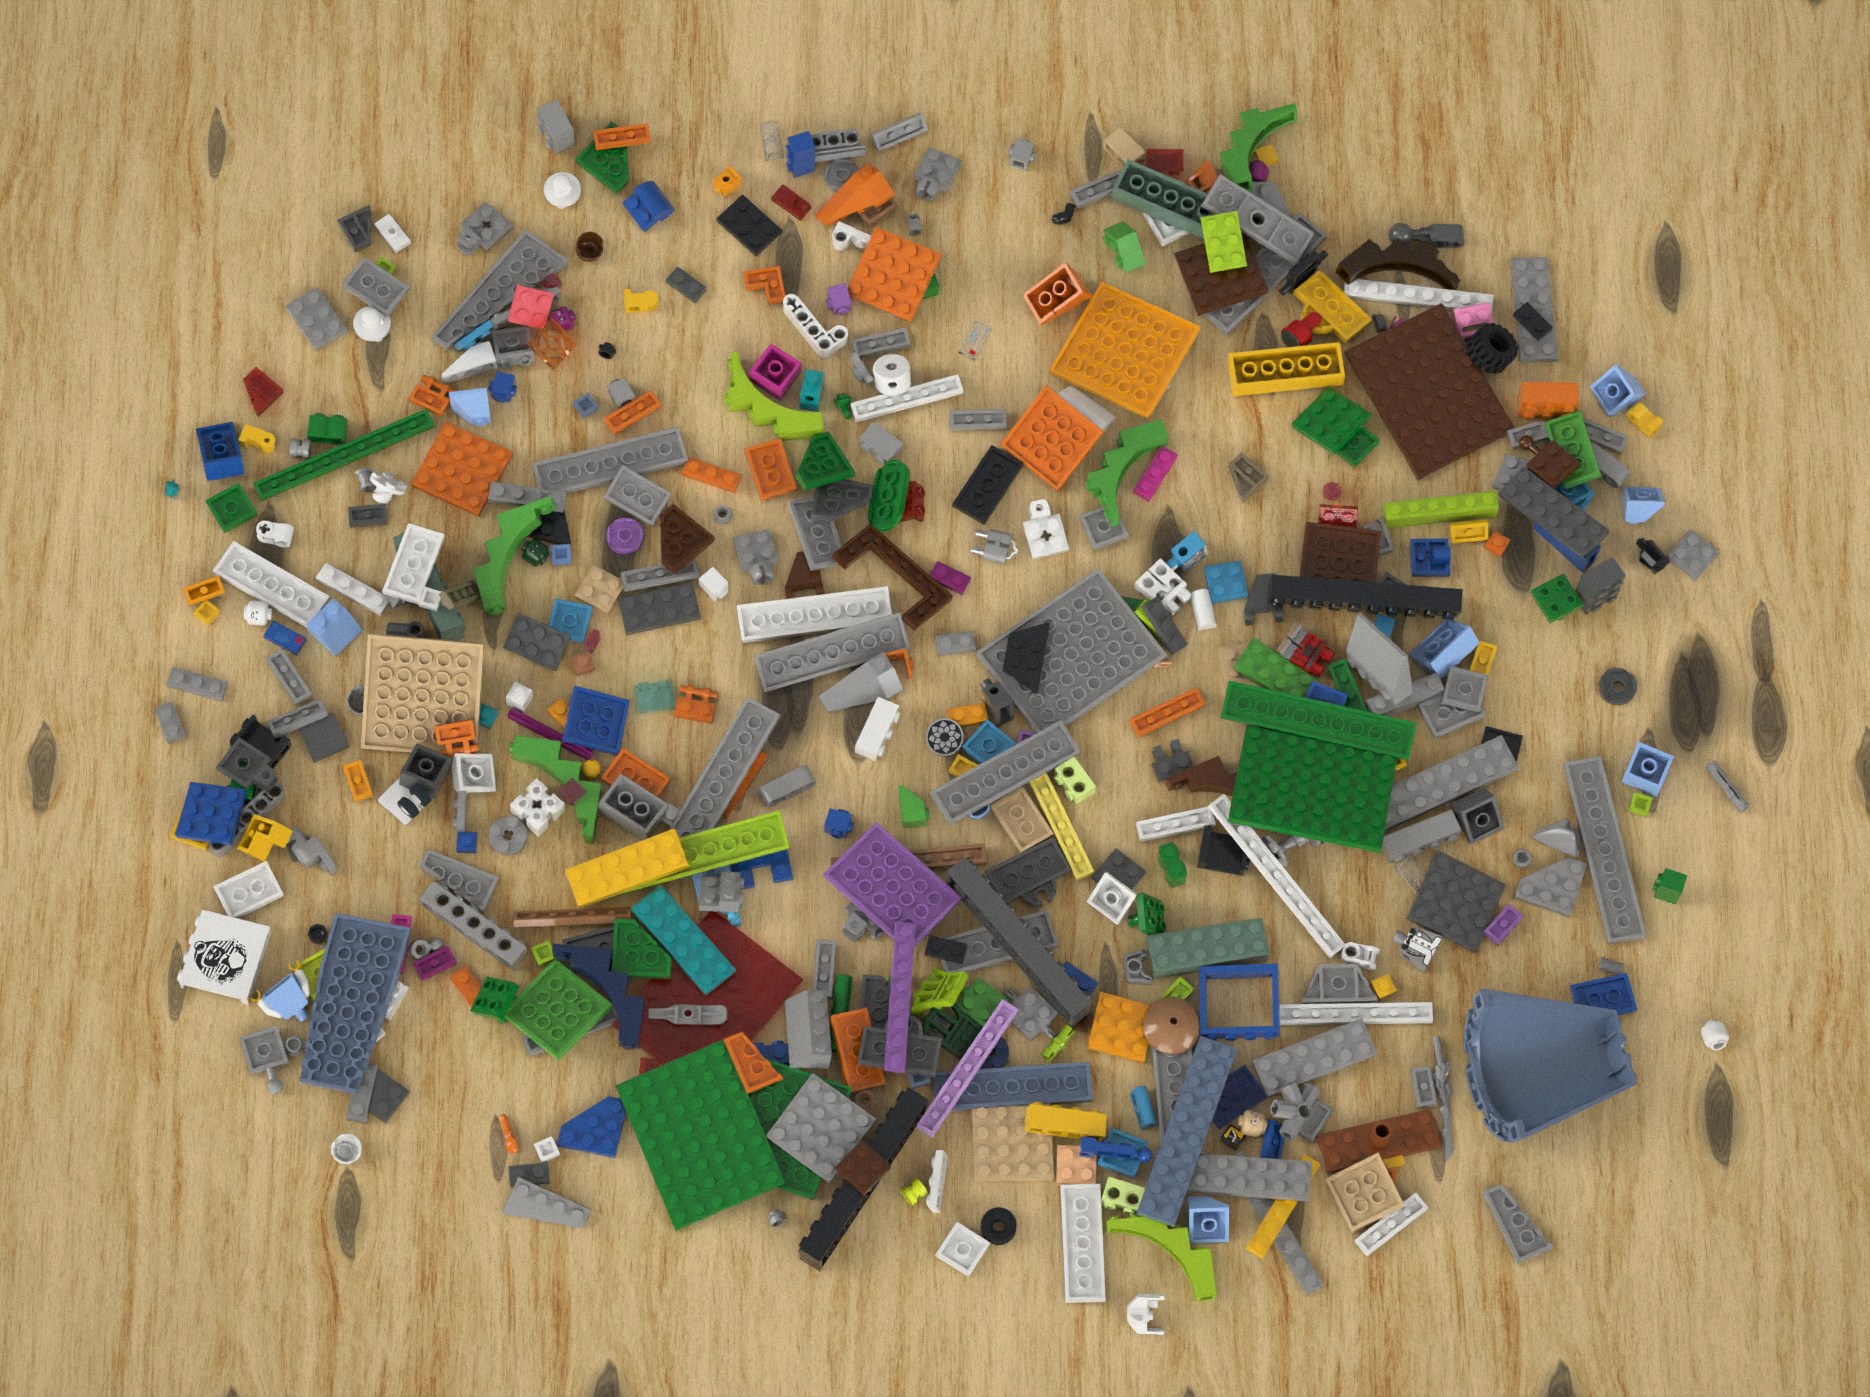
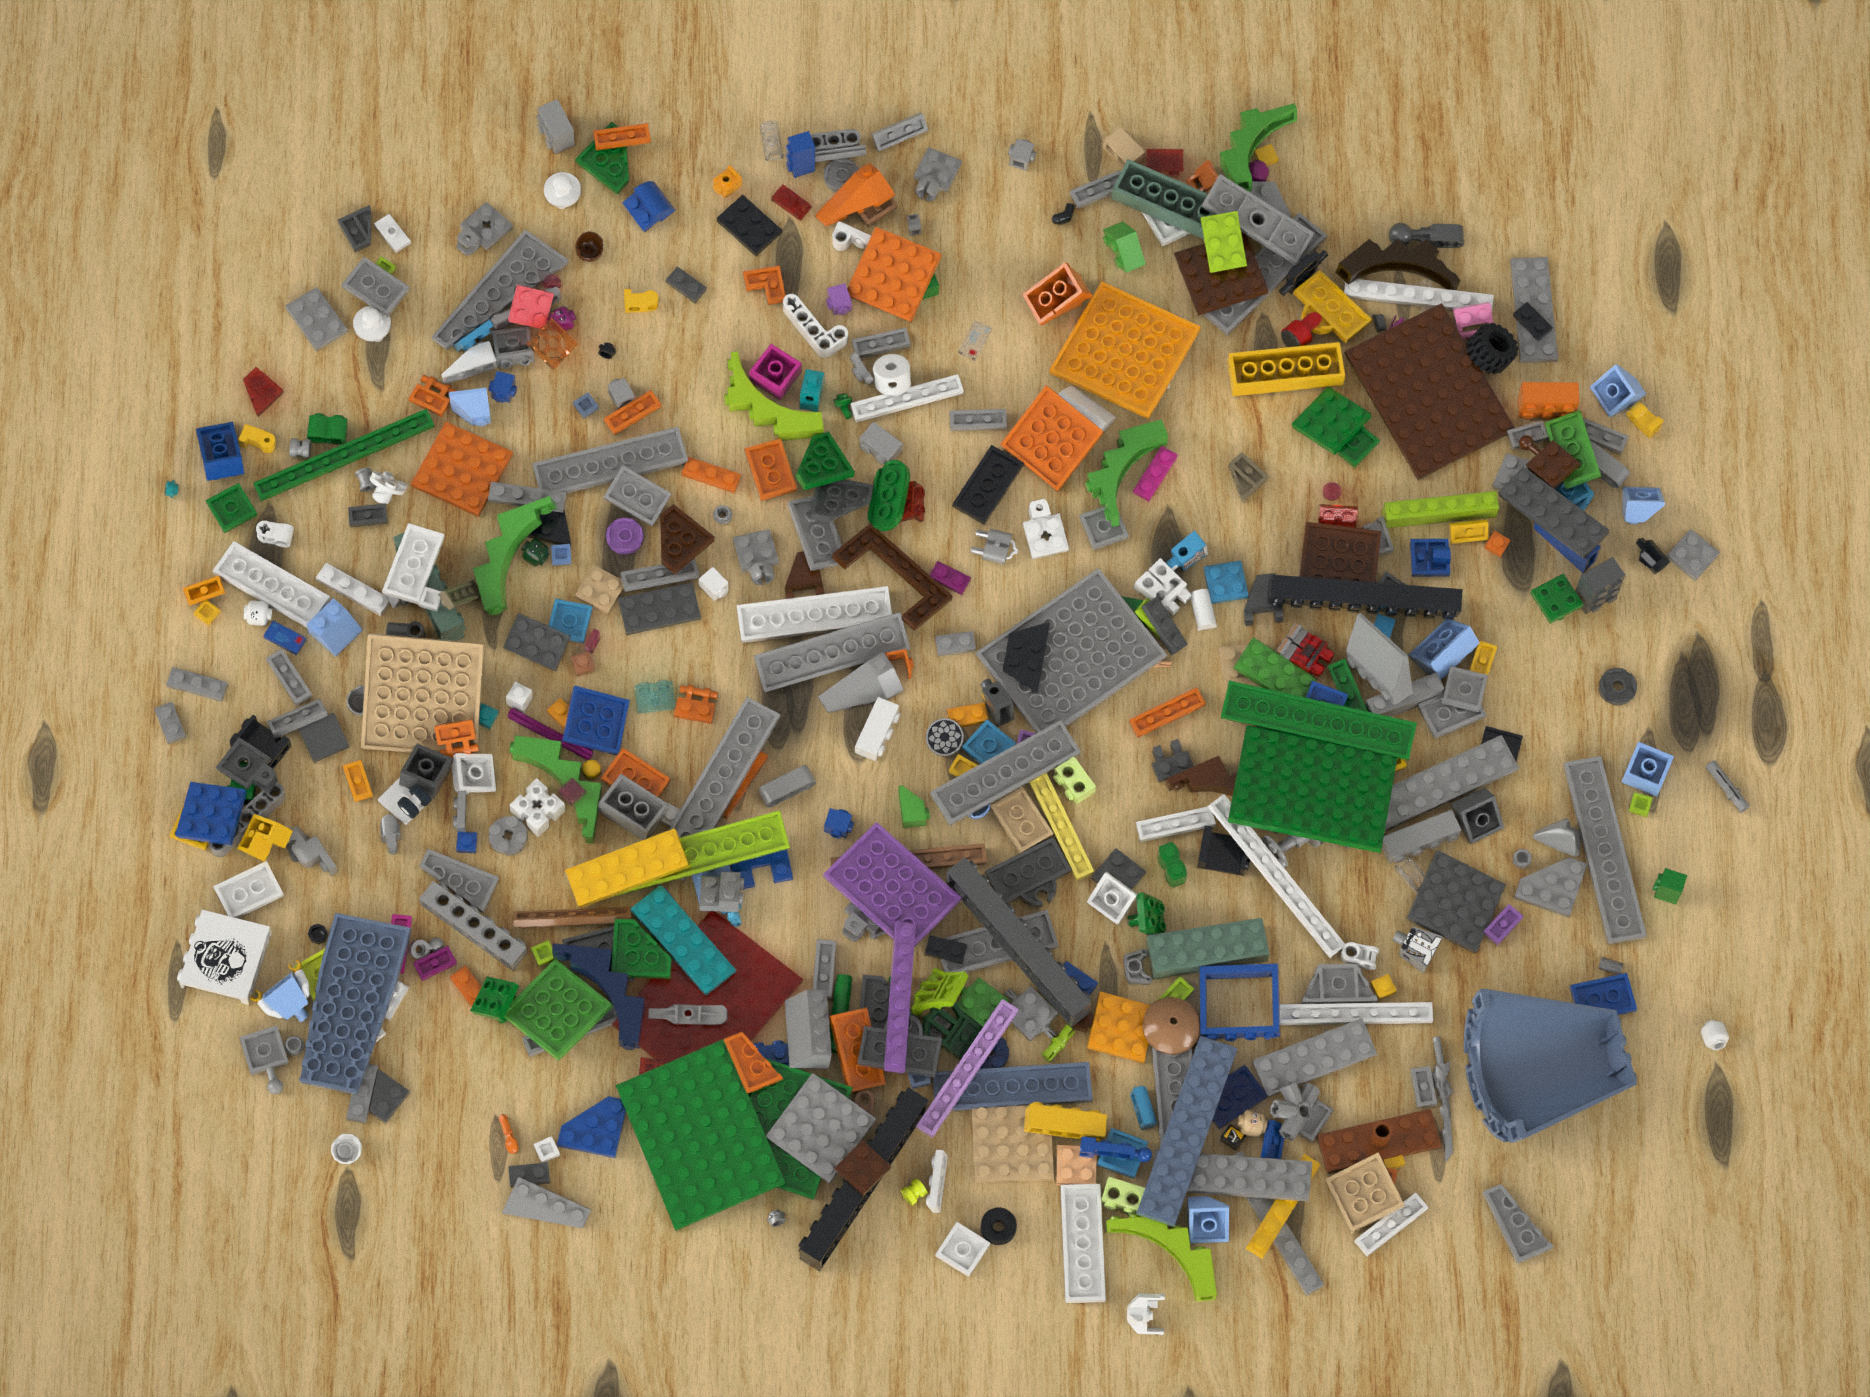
(390, 832): none -> light grey arm

